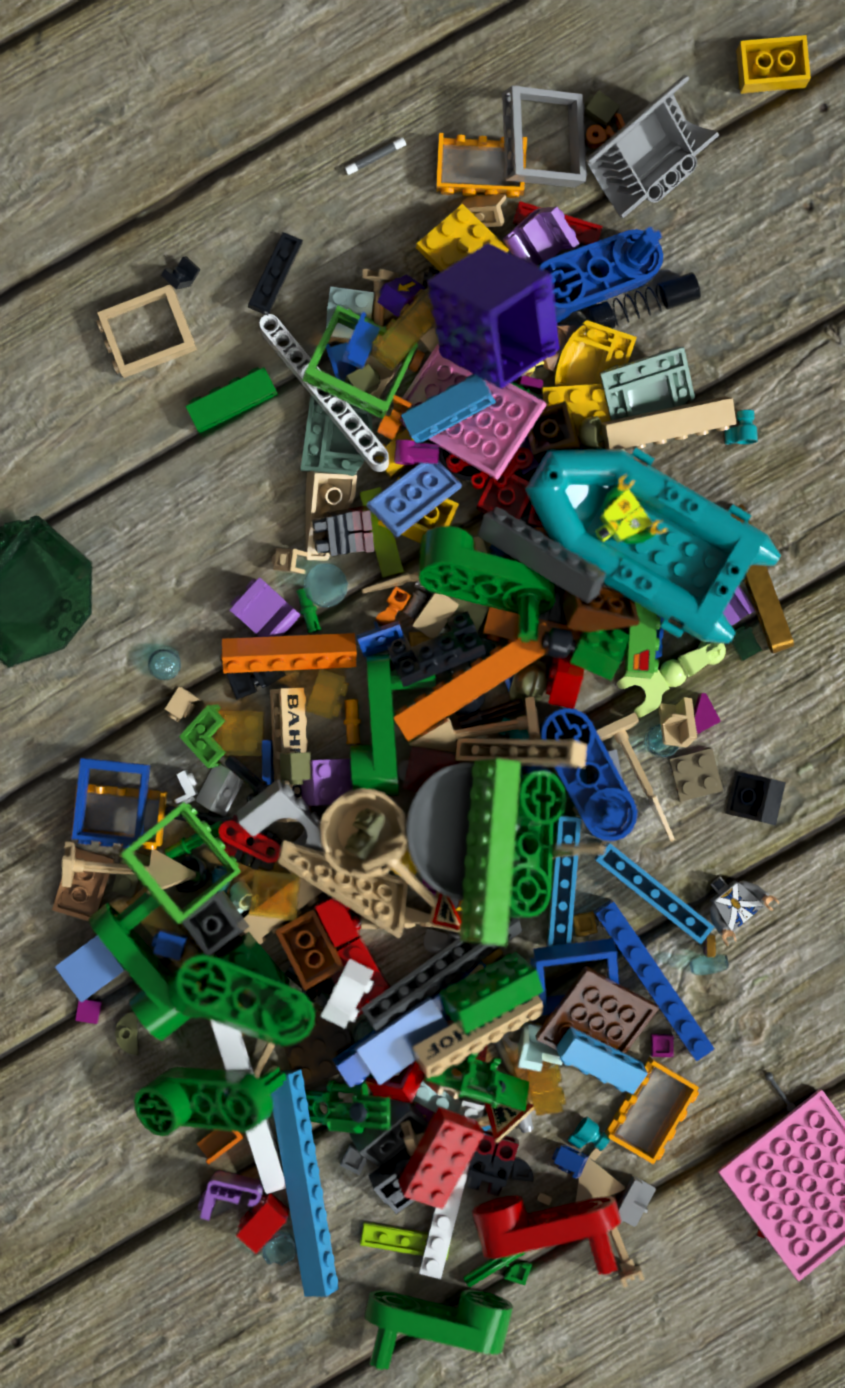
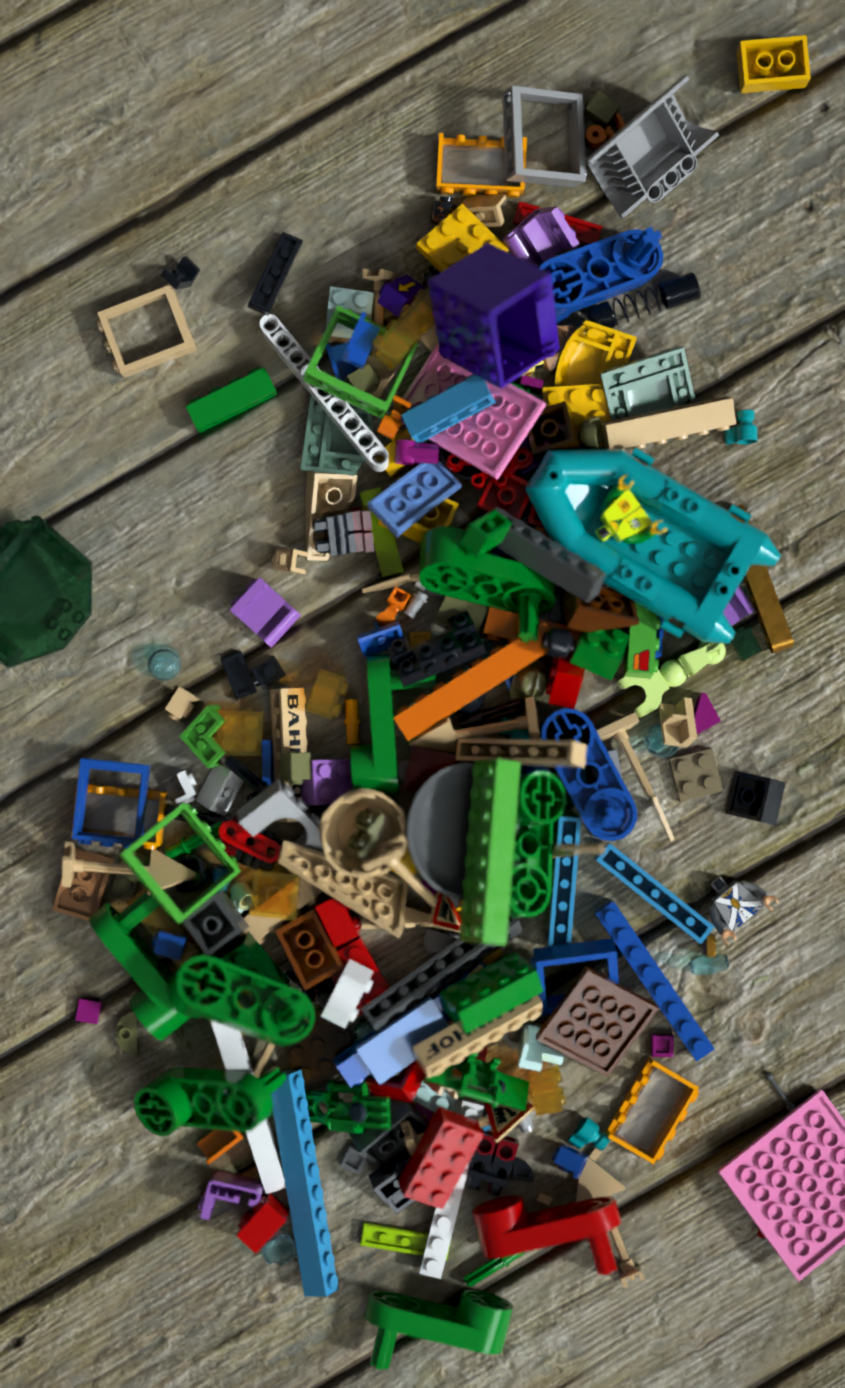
(89, 968): medium blue brick -> none
(289, 653): orange brick -> none
(308, 610): green pin -> none
(325, 585): clear light blue tile -> none
(378, 154): dark grey bar -> none
(416, 361): dark orange tile -> none
(435, 614): tan panel -> none
(442, 209): none -> black head
(486, 533): none -> green brick
(505, 1058): dark grey bar -> none
(518, 1272): green tile -> none
(584, 924): pearl gold tile -> none
(601, 1061): brick -> none
(635, 1200): light grey panel -> none

